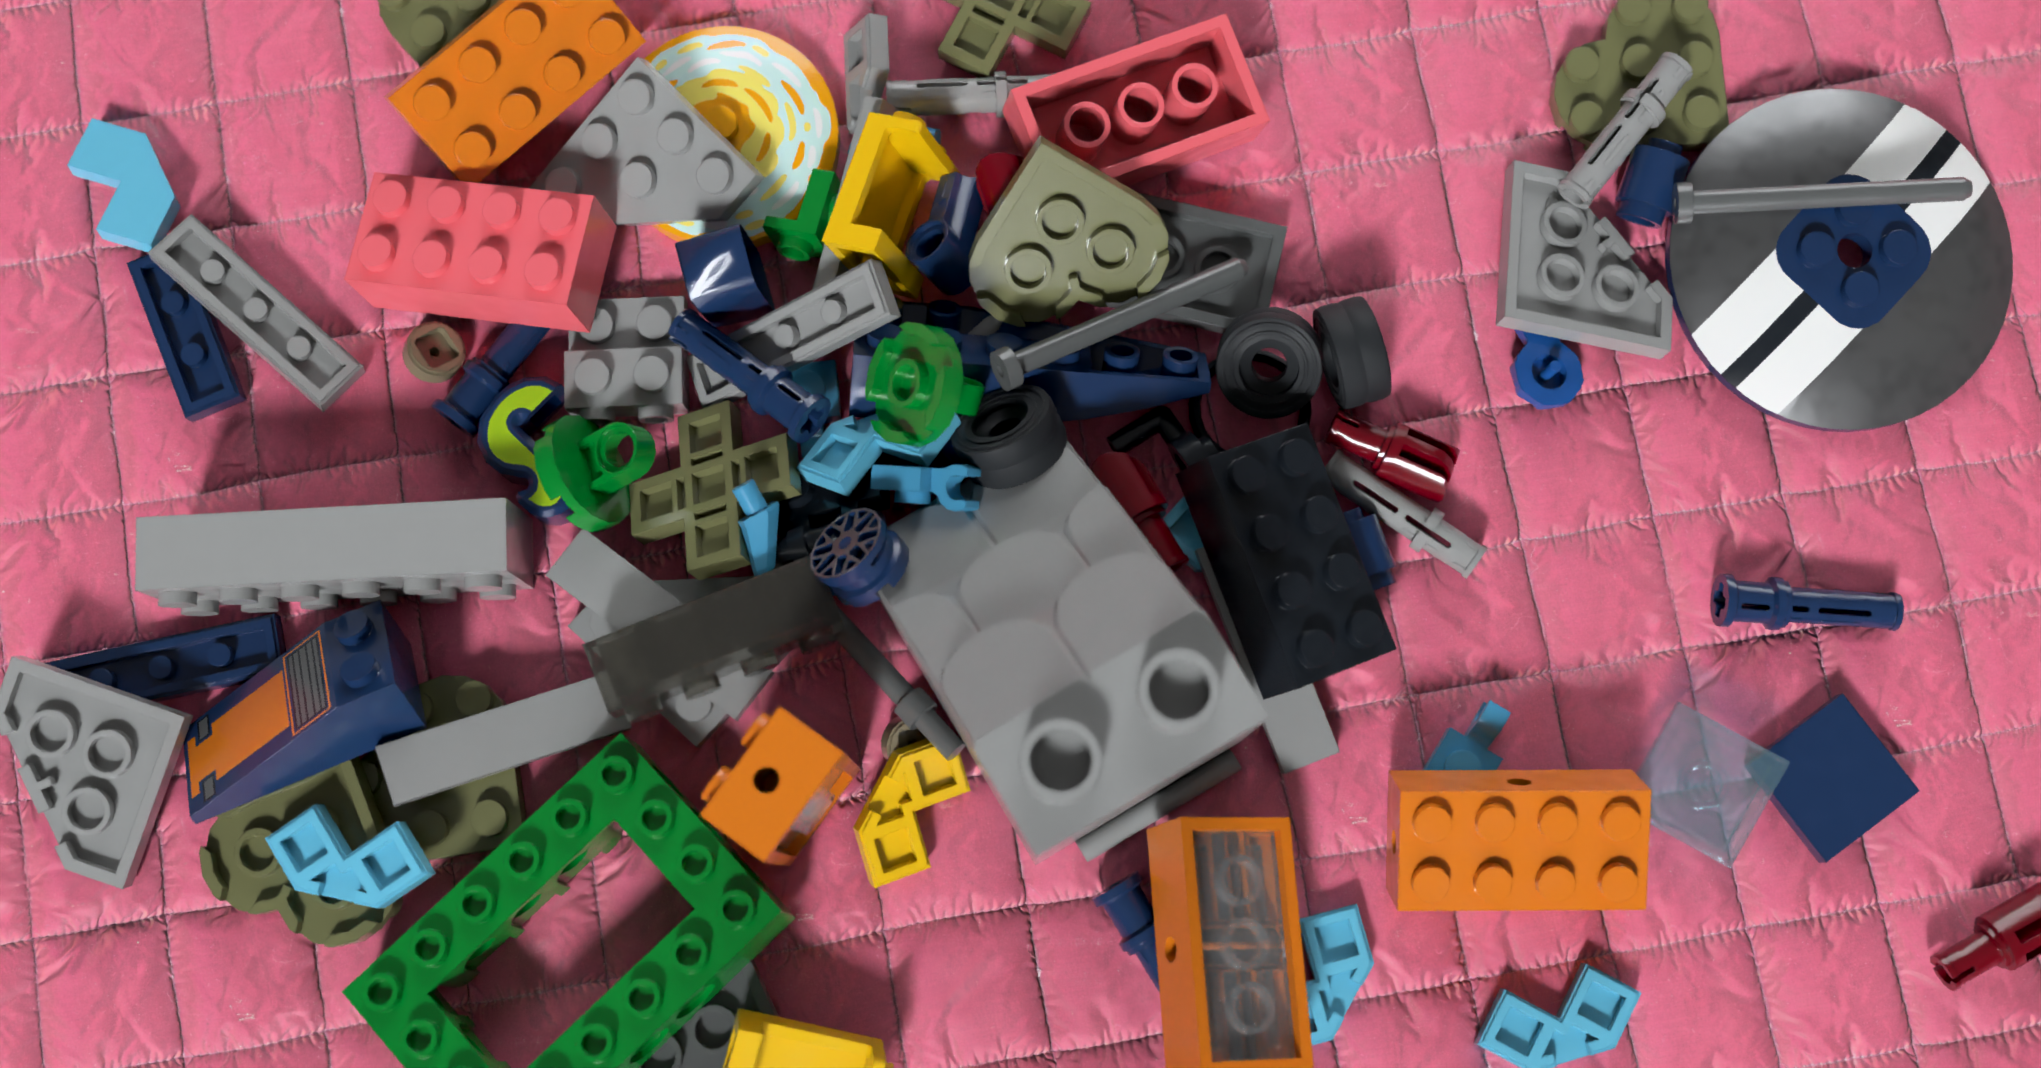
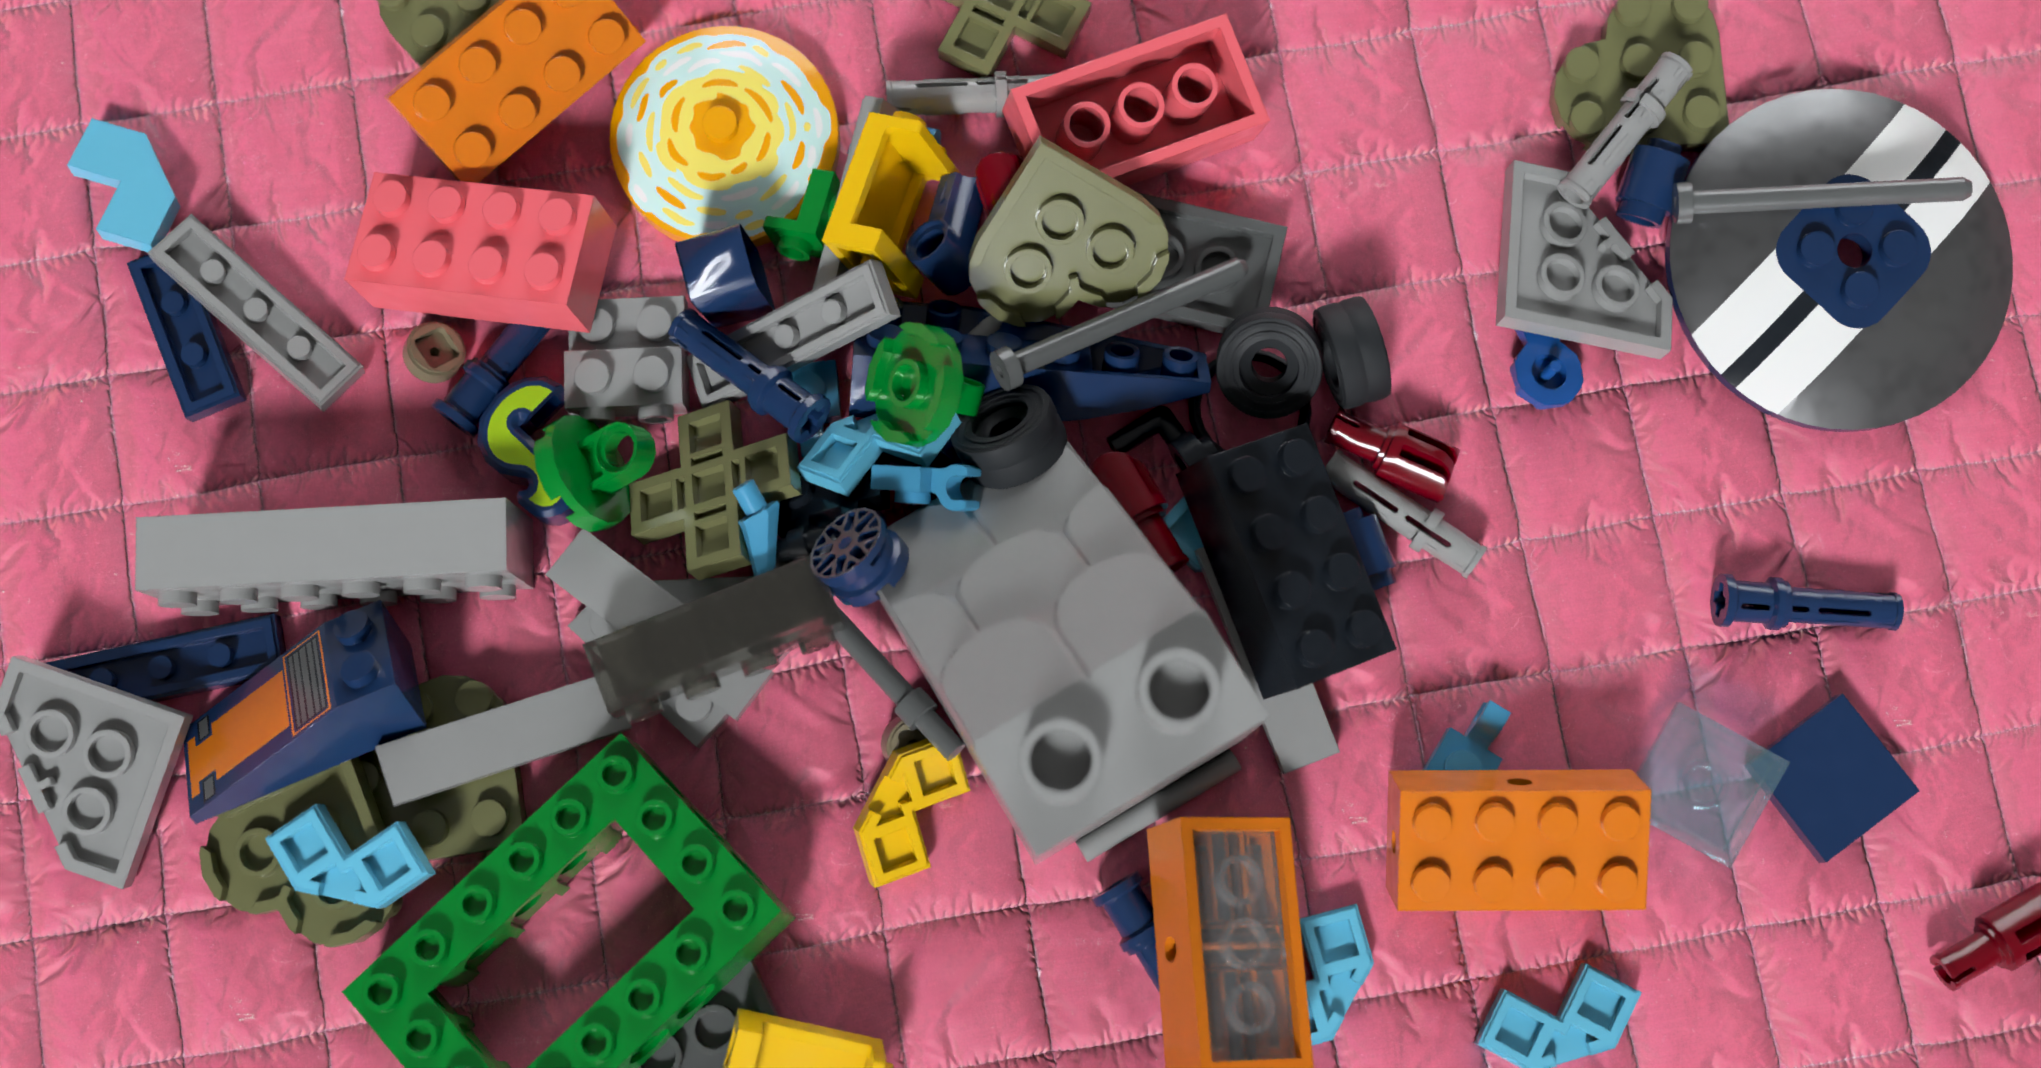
(651, 157): light grey plate -> none
(778, 788): orange brick -> none
(865, 63): light grey tile -> none

